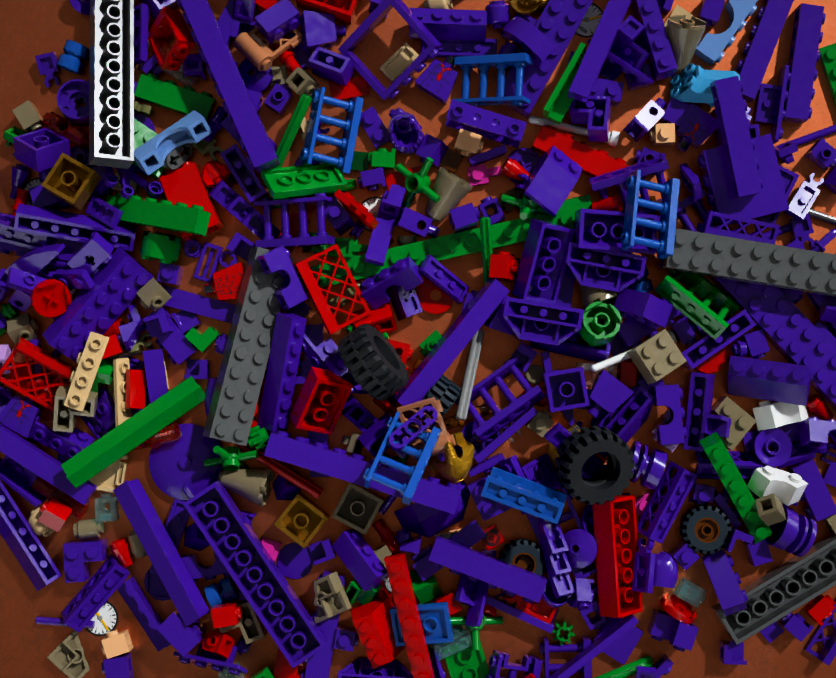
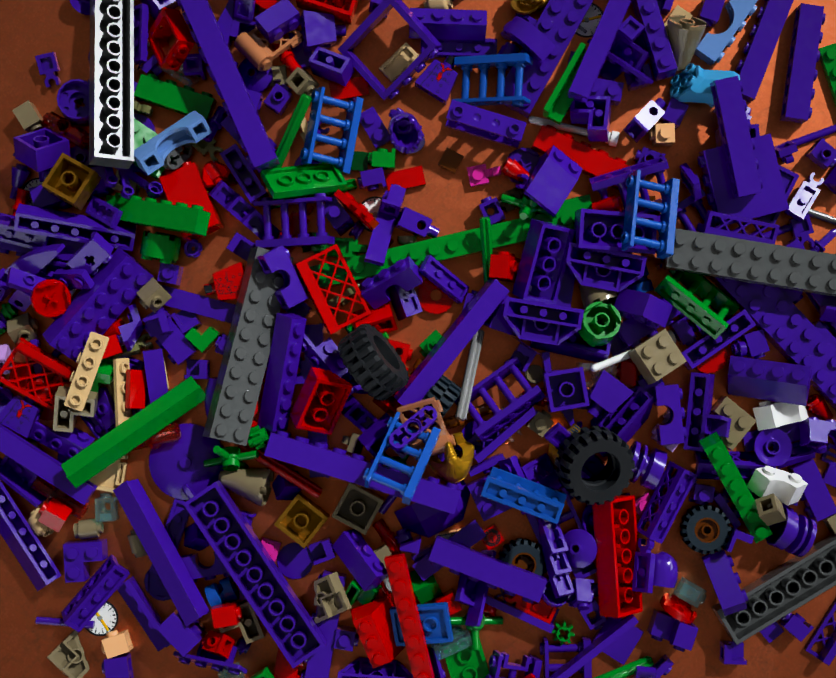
(12, 132): green tile -> none
(73, 57): blue wheel -> none
(121, 551): red cone -> none
(201, 259): dark purple tile -> none
(223, 256): dark purple bush -> none
(422, 185): green bar -> none
(432, 148): dark purple brick -> none
(450, 190): dark tan cone -> none
(464, 218): dark purple brick -> none
(468, 143): light nougat brick -> none
(487, 156): dark purple tile -> none
(498, 13): dark purple head -> none
(684, 555): dark purple brick -> none
(695, 128): dark purple torso -> none
(758, 552): dark purple panel -> none
(771, 102): dark purple bracket -> none
(820, 608): red brick -> none

